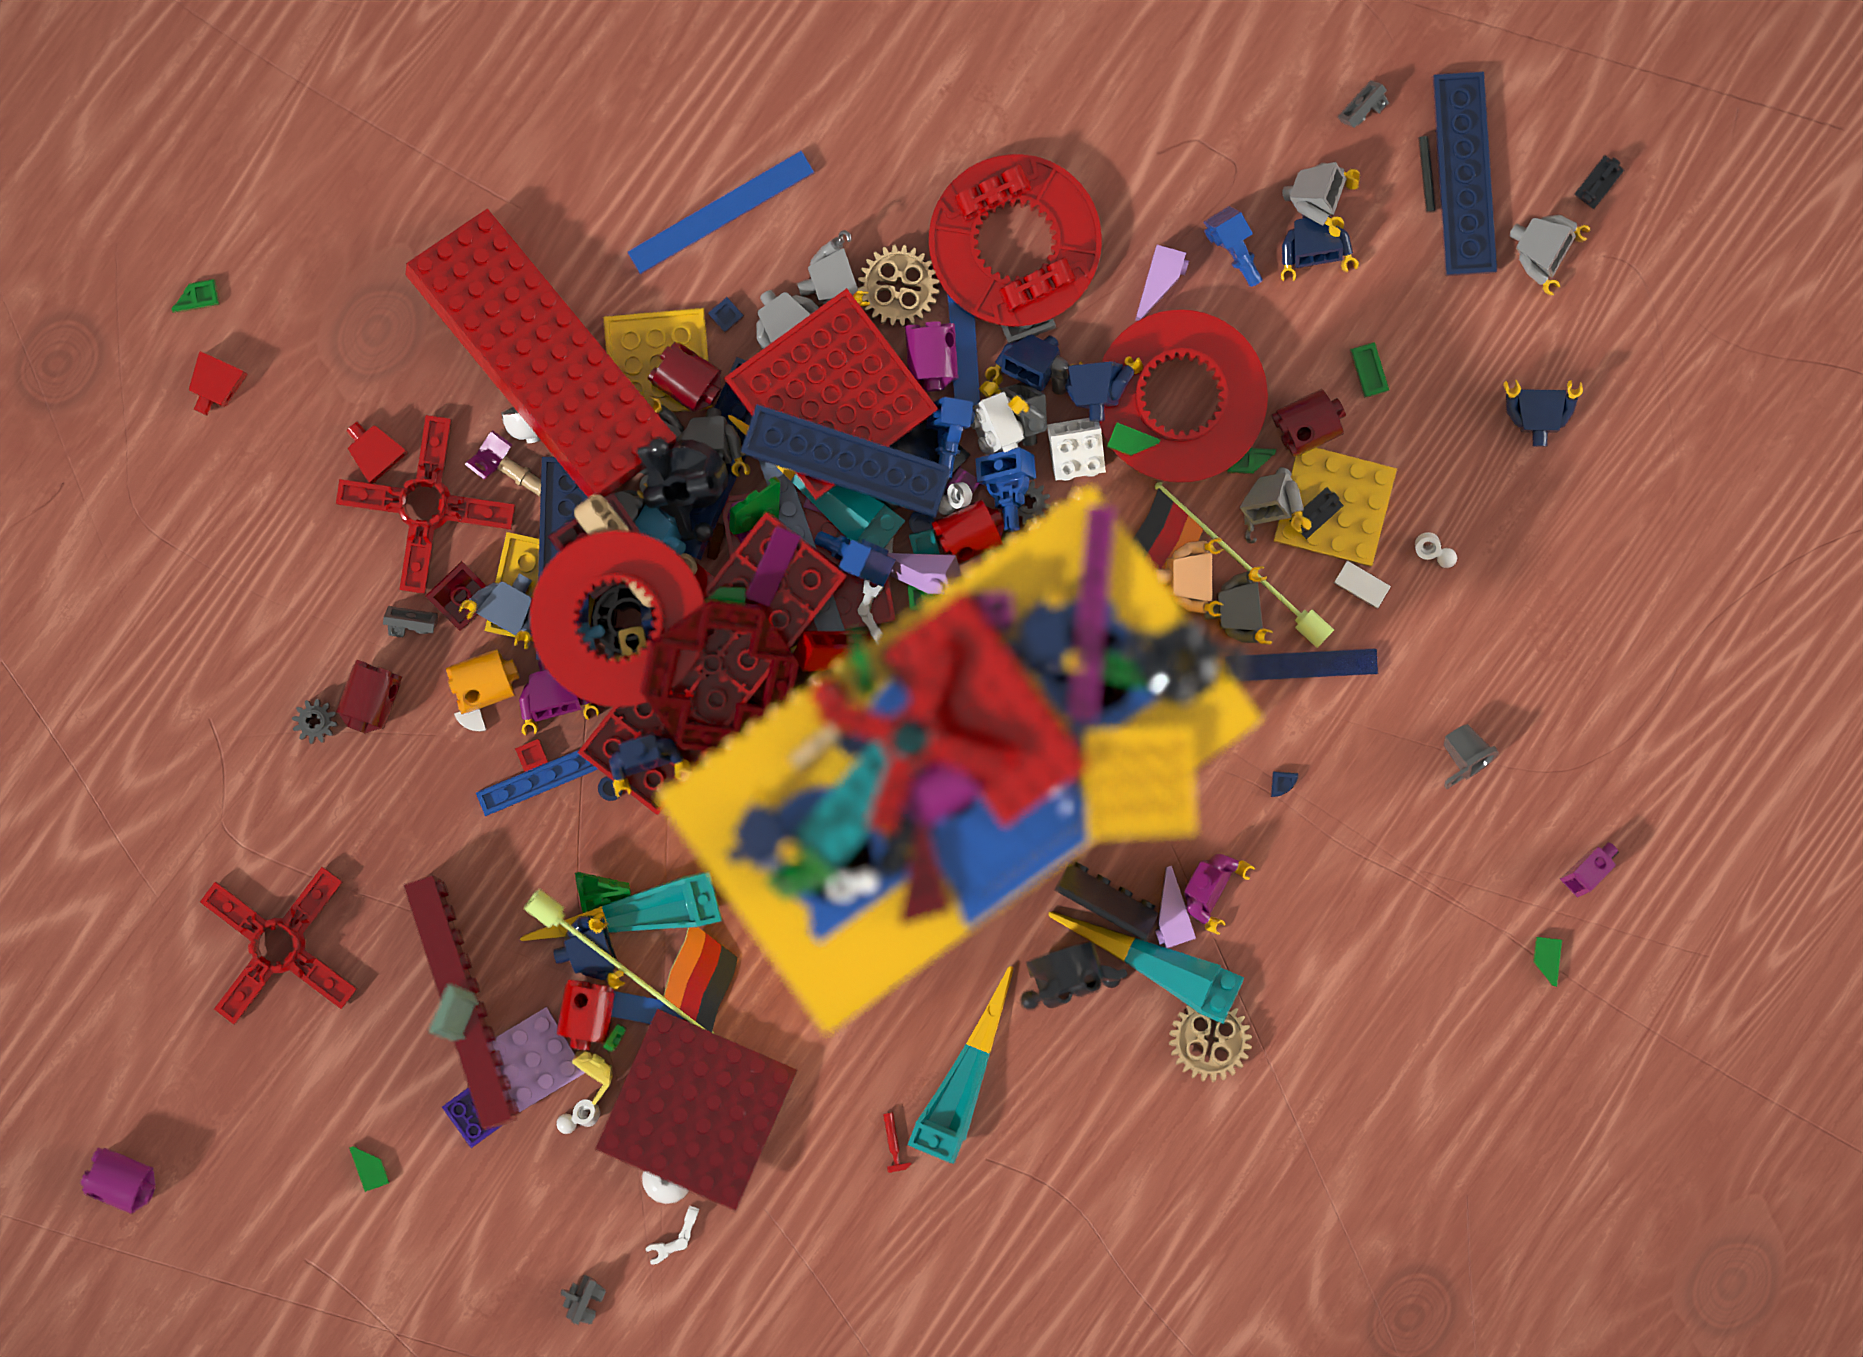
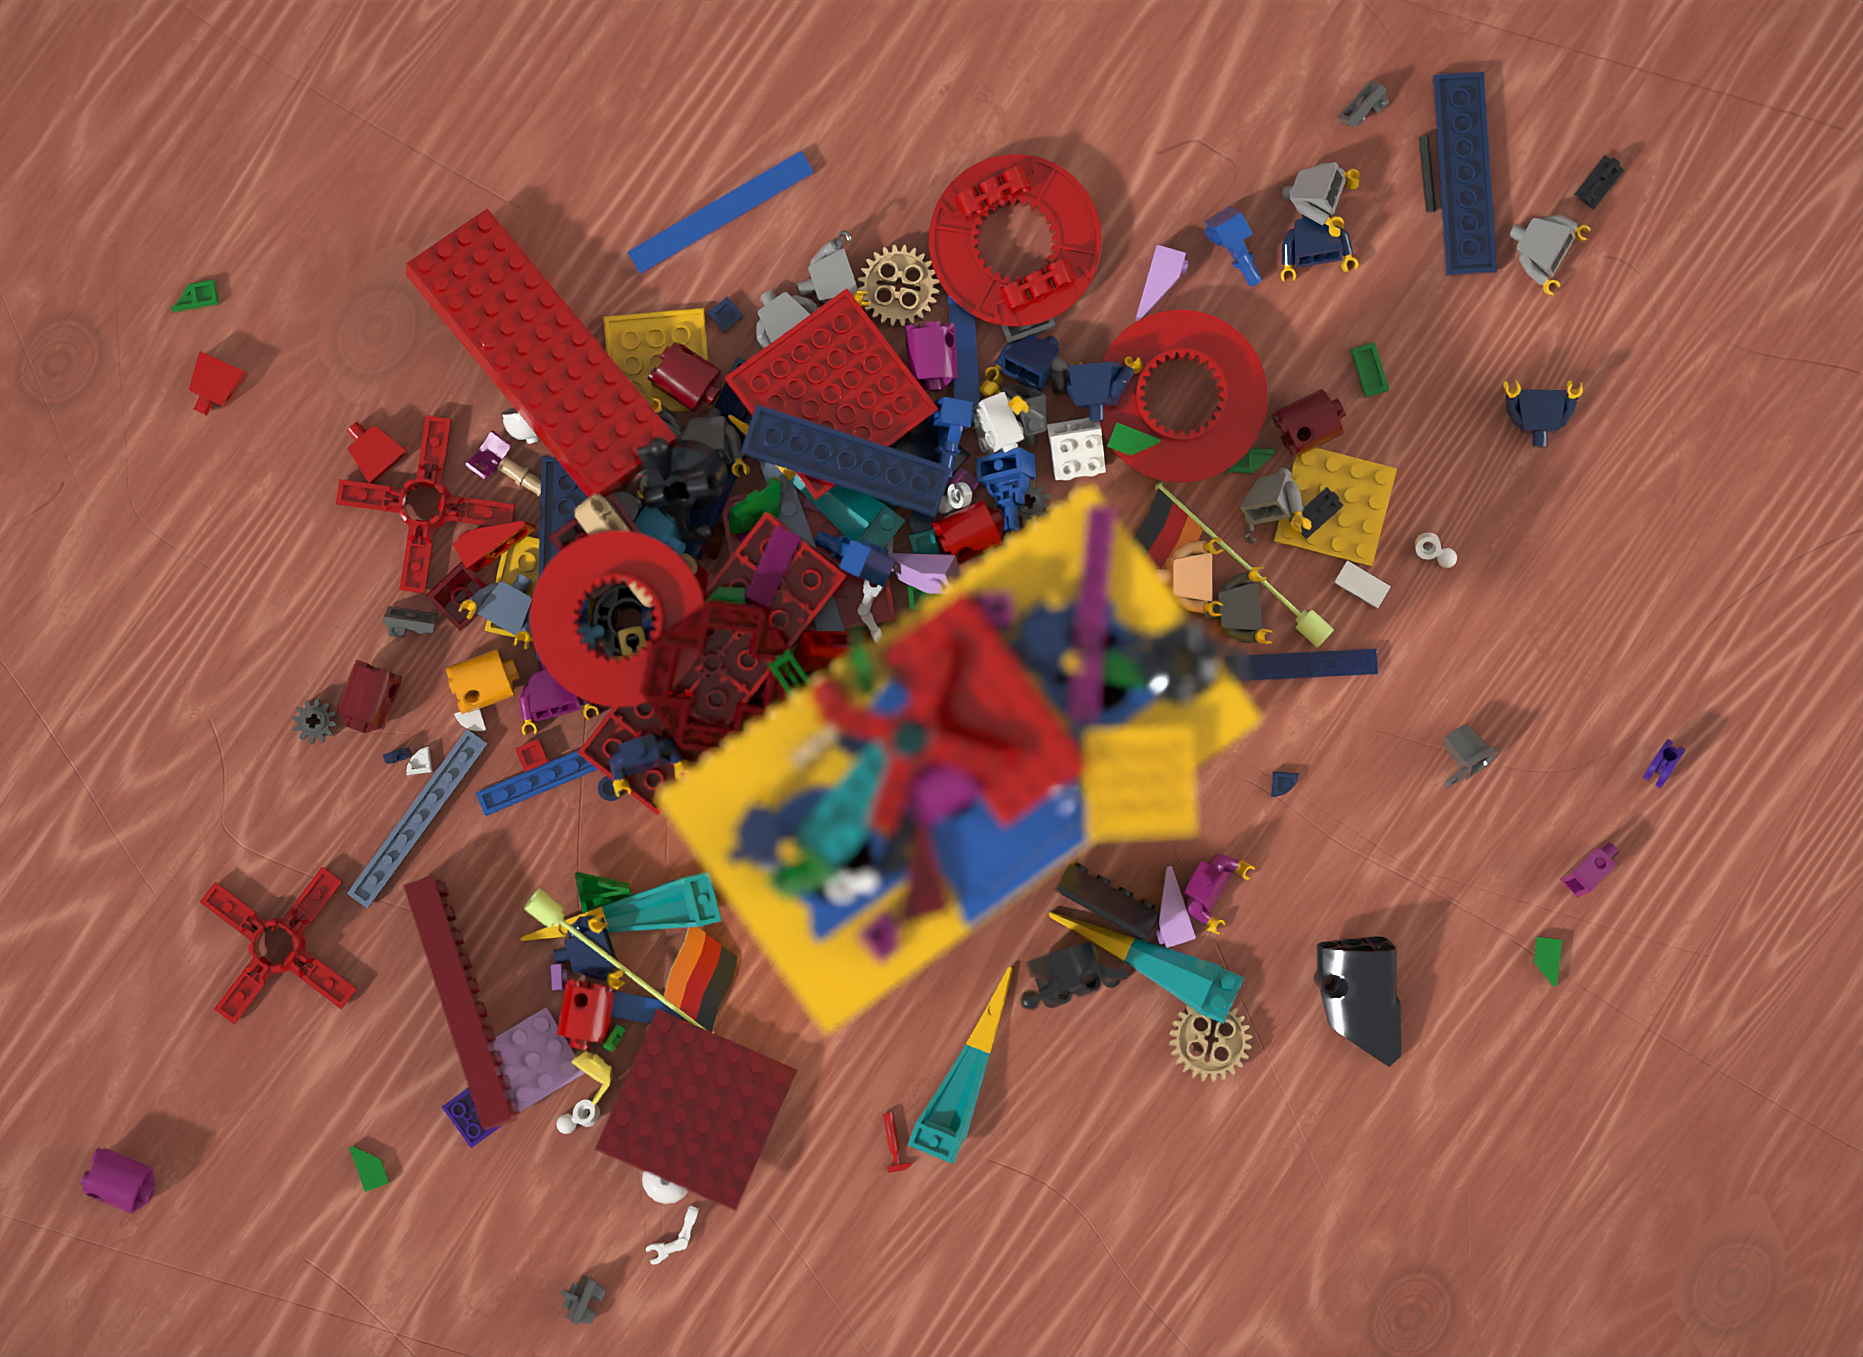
(398, 755): none -> dark blue tile
(417, 818): none -> sand blue plate
(420, 762): none -> white tile
(453, 1013): sand green slope -> none
(485, 544): none -> red slope
(558, 976): none -> medium lavender plate
(780, 661): none -> green tile
(879, 936): none -> magenta brick
(1362, 993): none -> black panel
(1664, 762): none -> dark purple head

